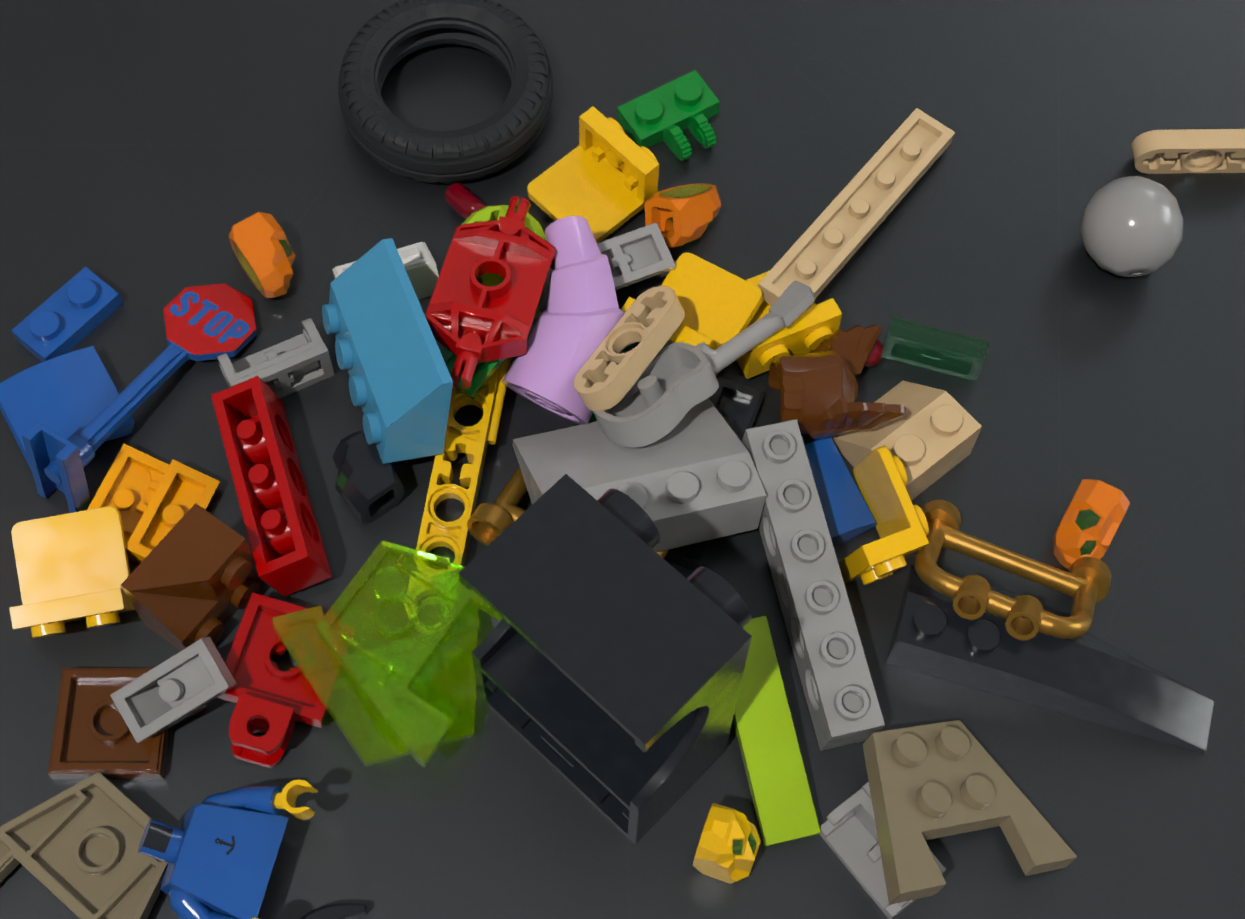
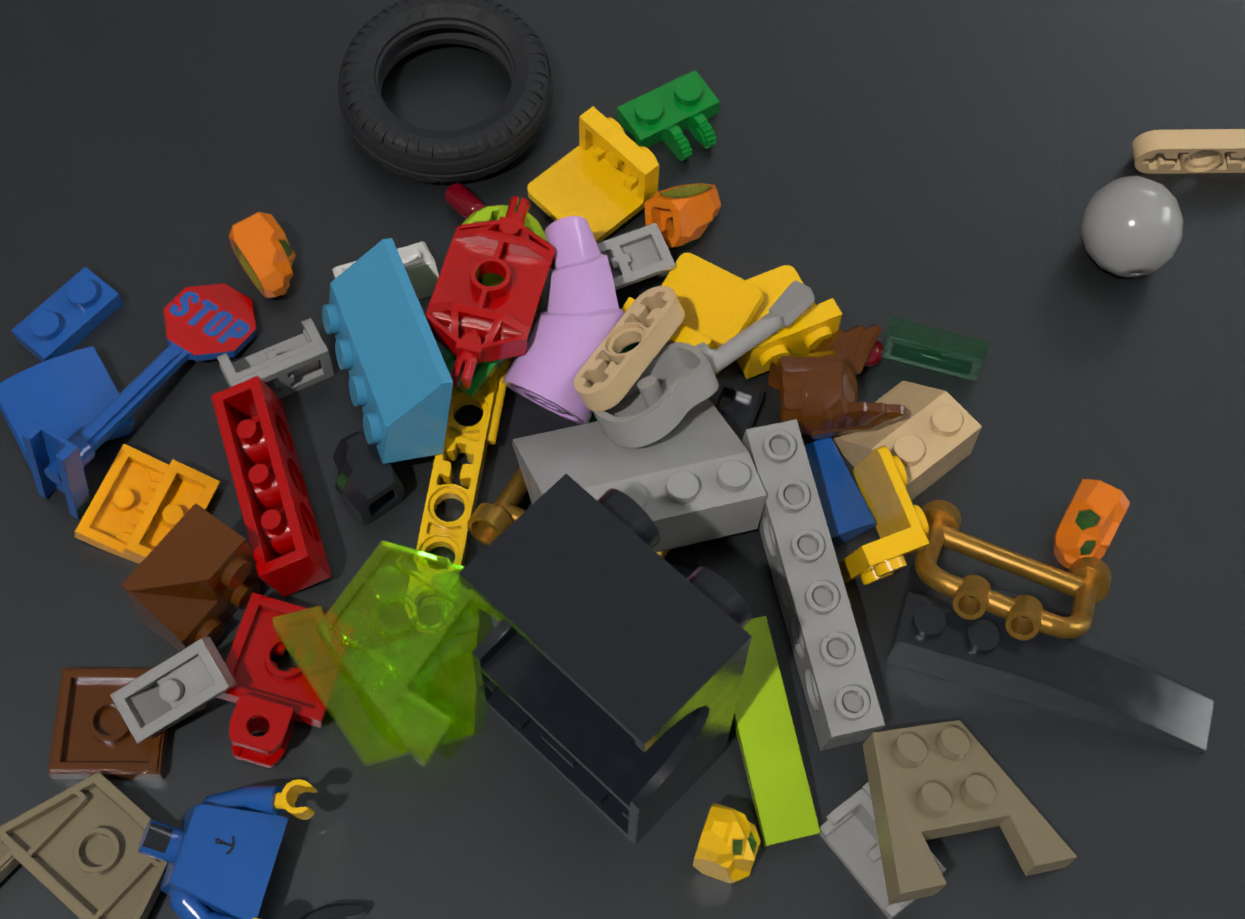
(70, 571): yellow bracket -> none
(860, 207): tan plate -> none

